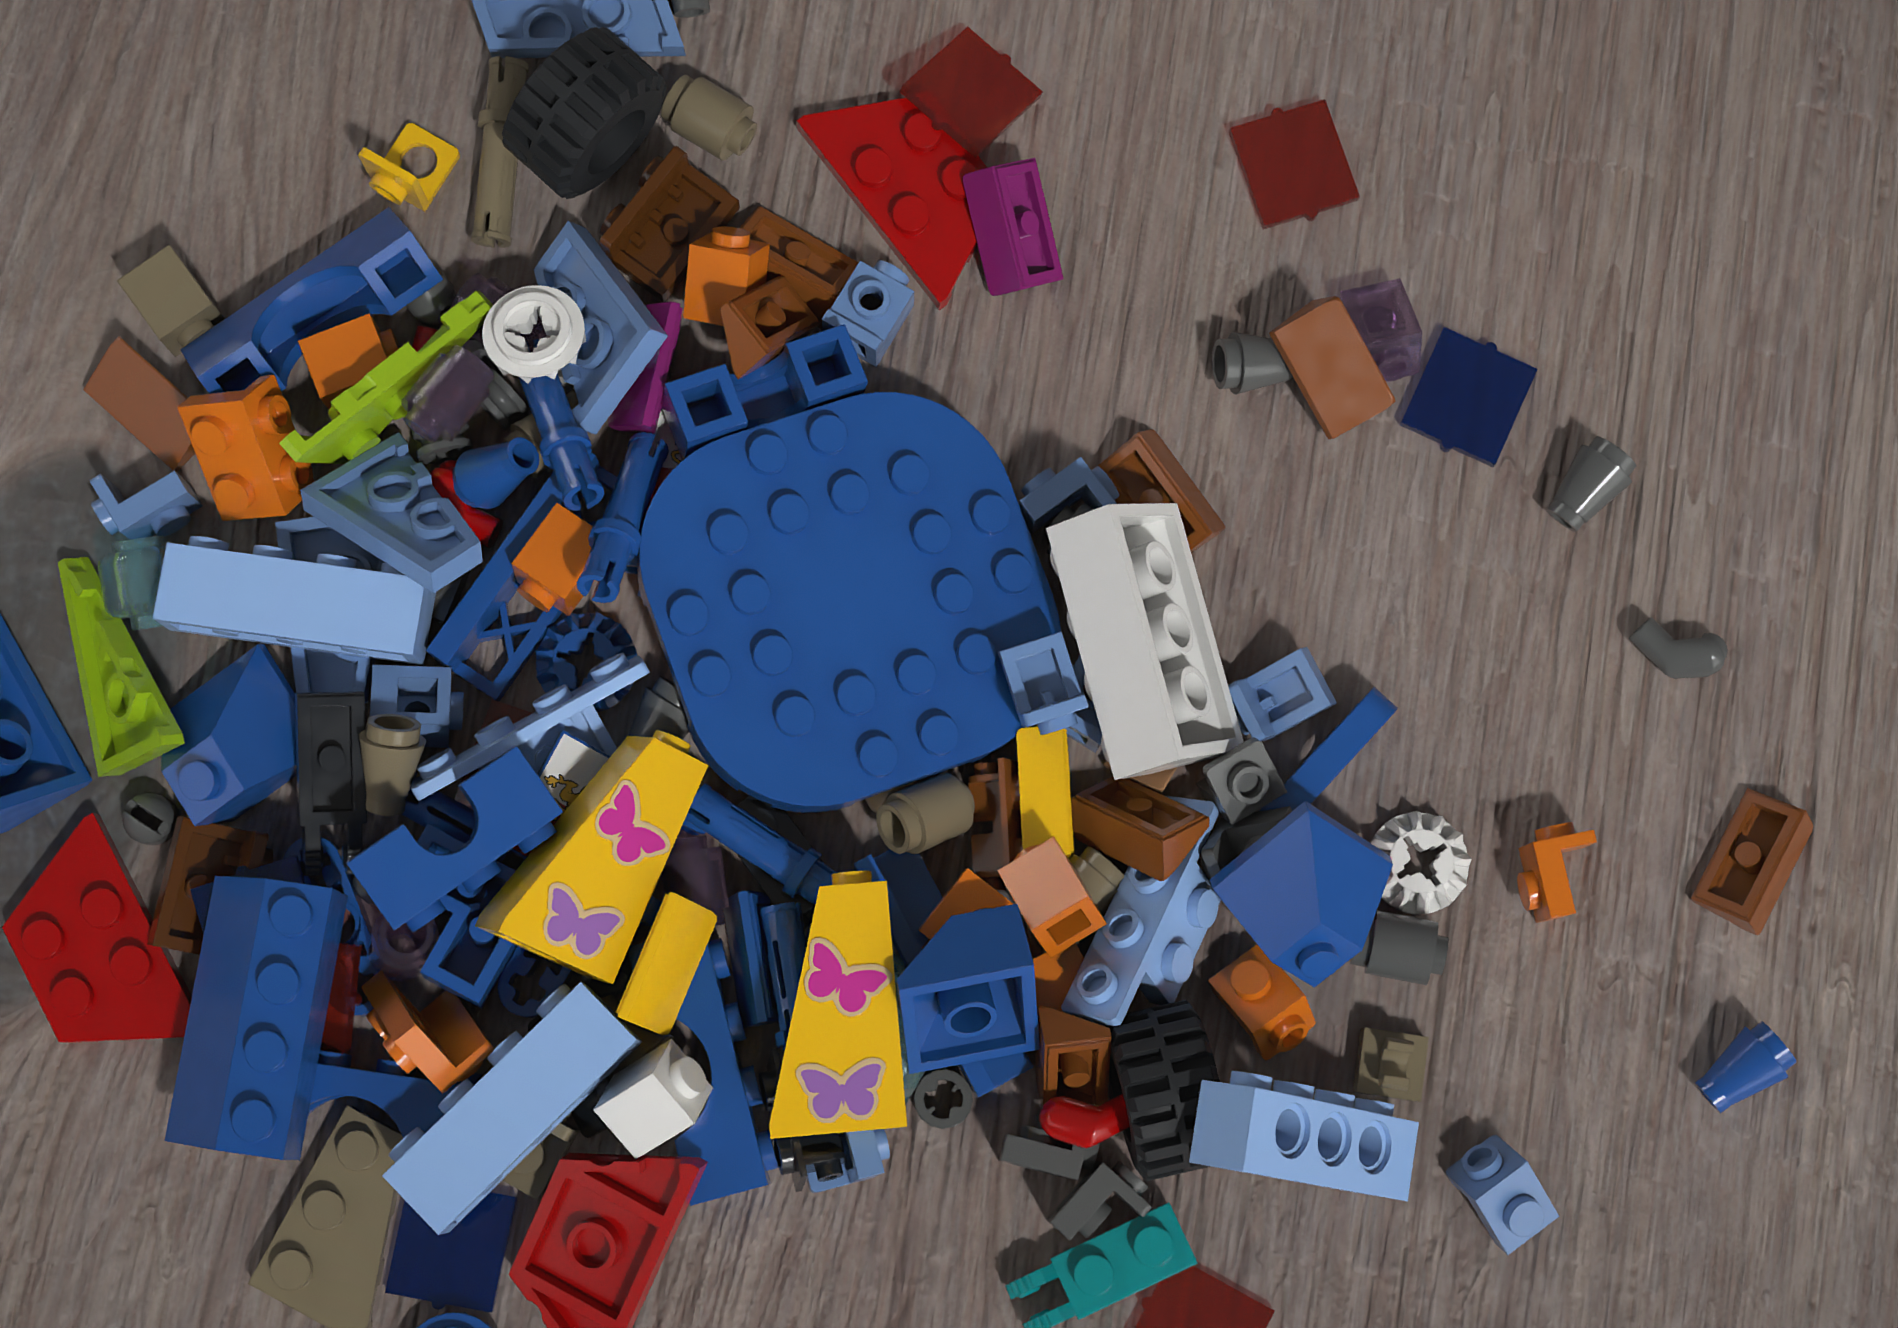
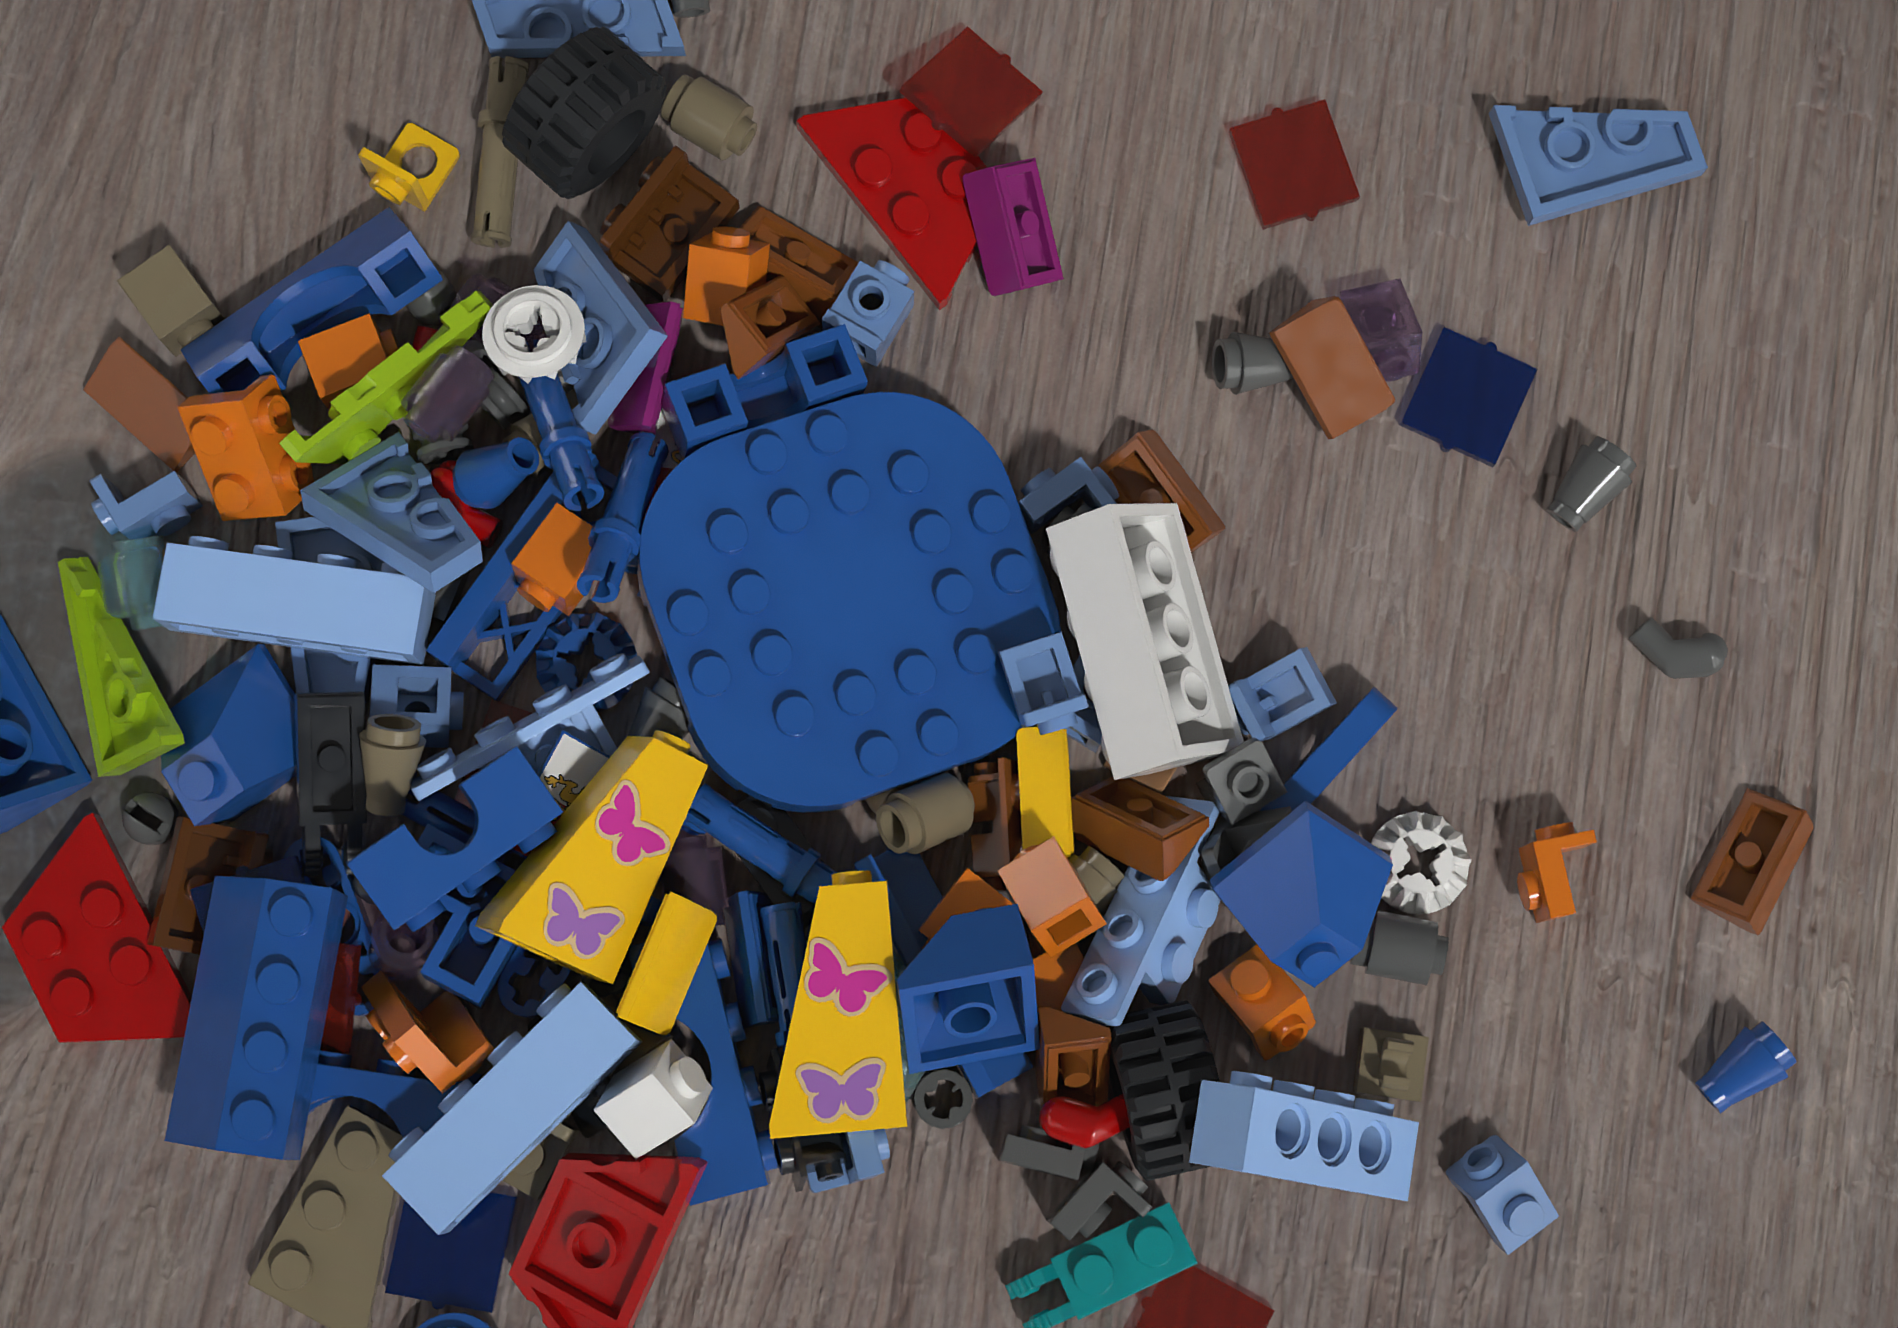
(1586, 159): none -> medium blue wing

